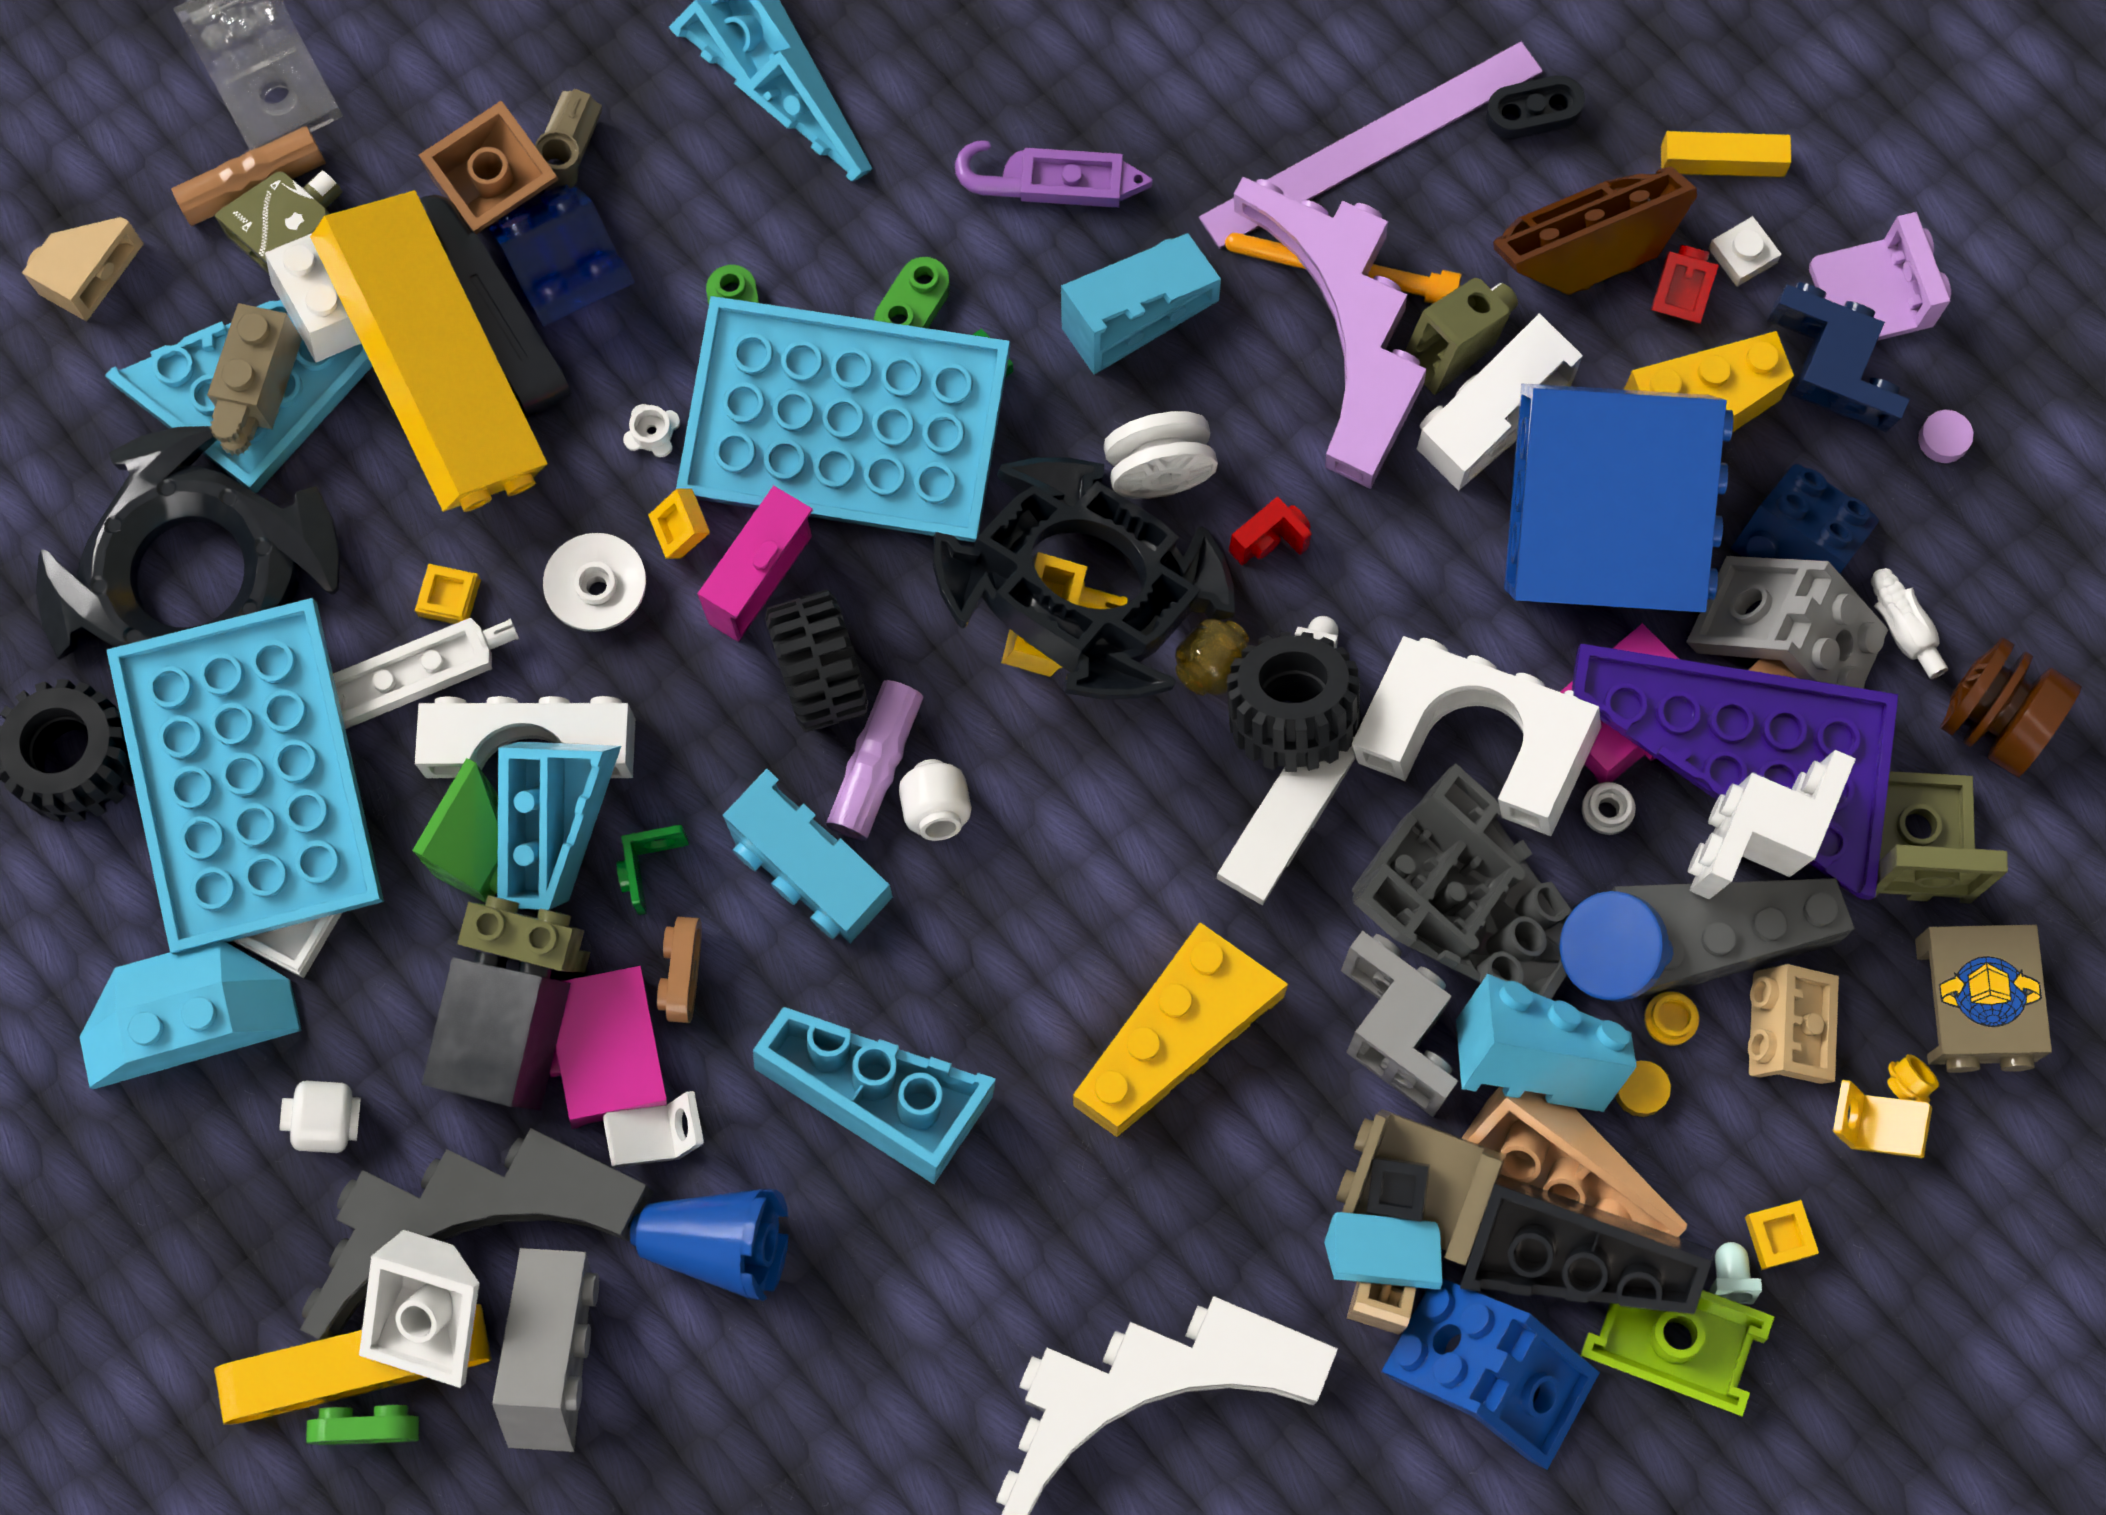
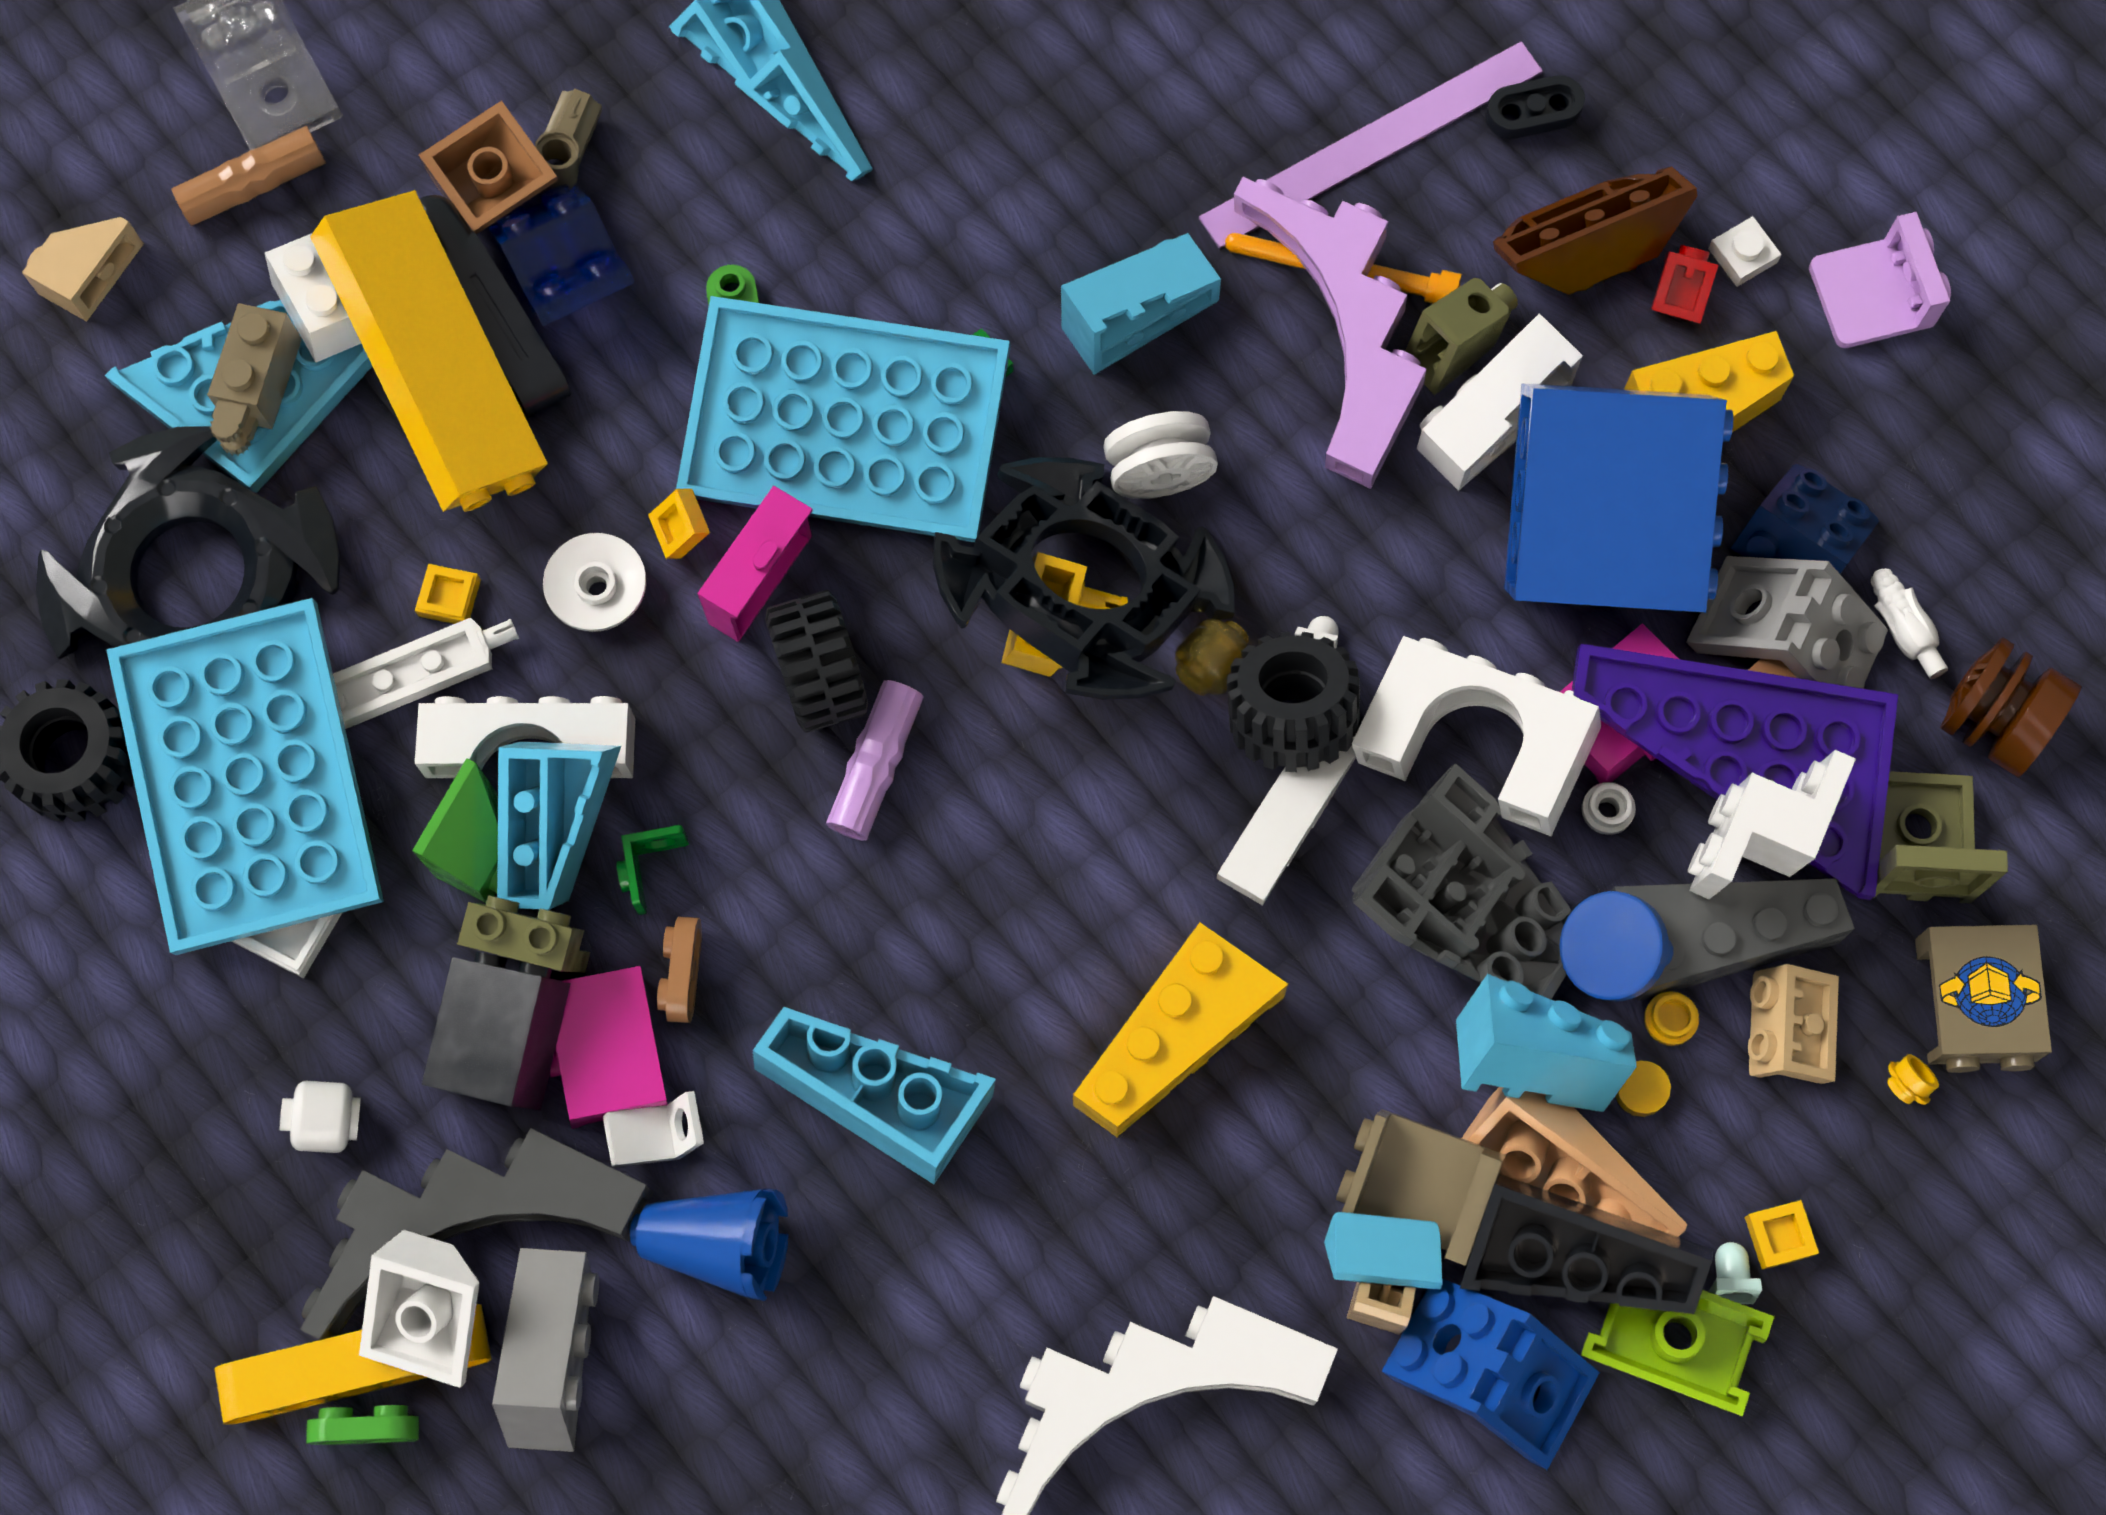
(184, 1011): medium azure wedge -> none
(276, 213): olive torso -> none
(649, 416): white plate -> none
(805, 859): medium azure wedge -> none
(915, 300): bright green plate -> none
(935, 800): white head -> none
(1055, 176): medium lavender plate -> none
(1262, 532): red bracket -> none
(1398, 1188): black plate -> none
(1399, 1021): light grey bracket -> none
(1727, 153): yellow piece -> none
(1838, 356): dark blue bracket -> none
(1881, 1123): bracket -> none
(1945, 436): lavender piece -> none

